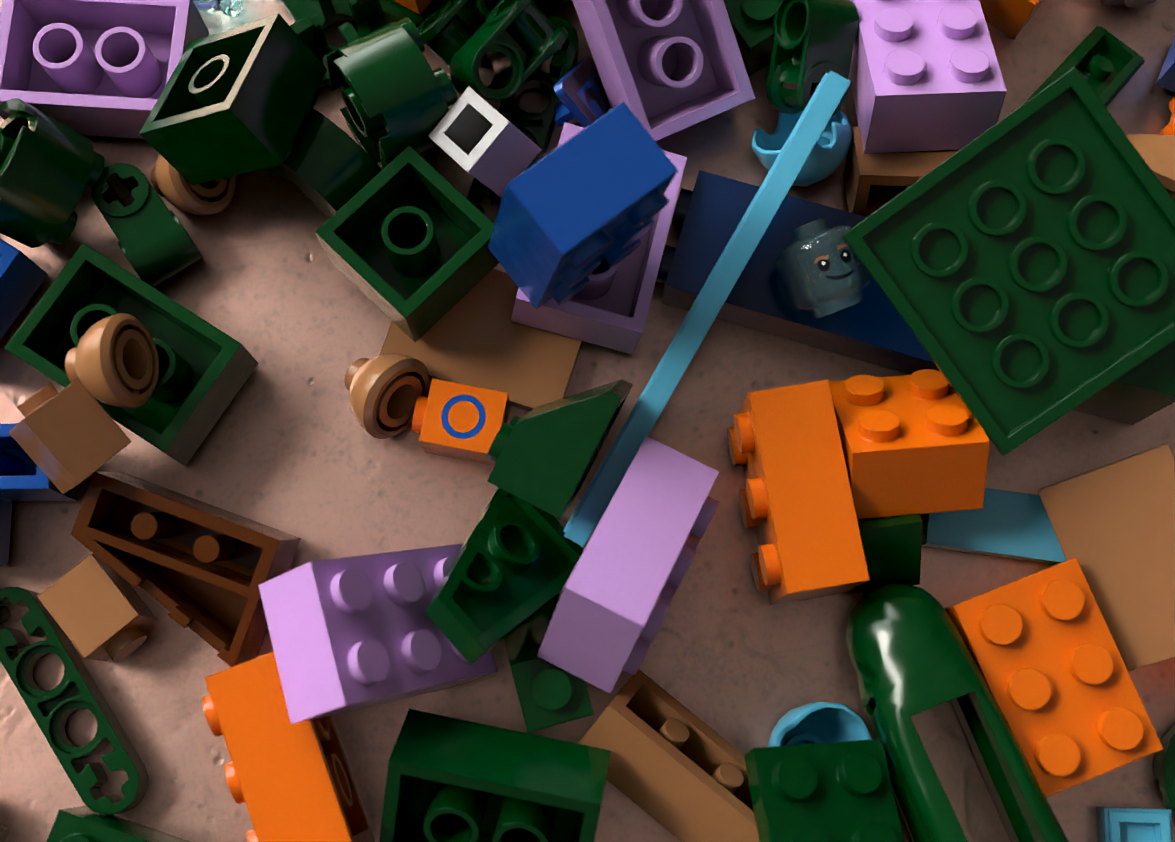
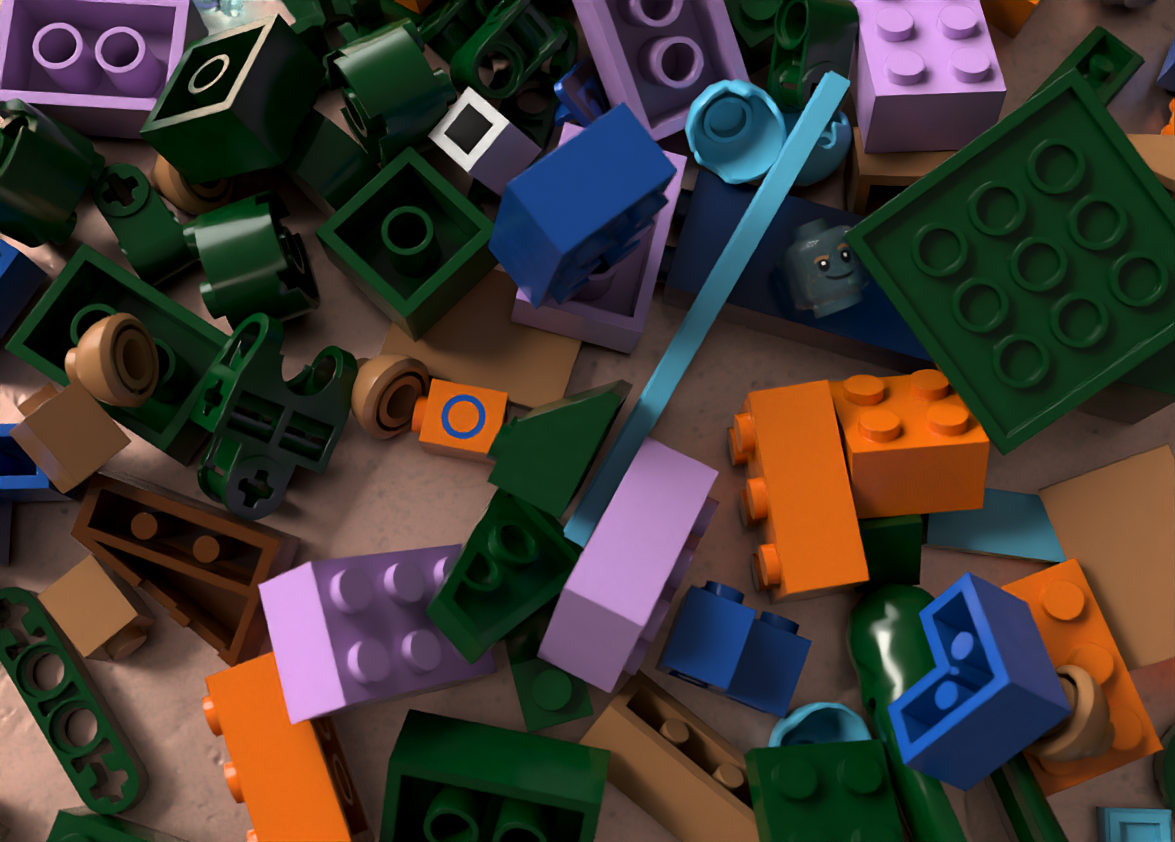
(252, 261): none -> dark green brick
(259, 450): none -> dark green piece
(732, 653): none -> blue brick
(735, 130): none -> medium azure hair
(988, 688): none -> blue brick
(1083, 731): none -> medium nougat brick

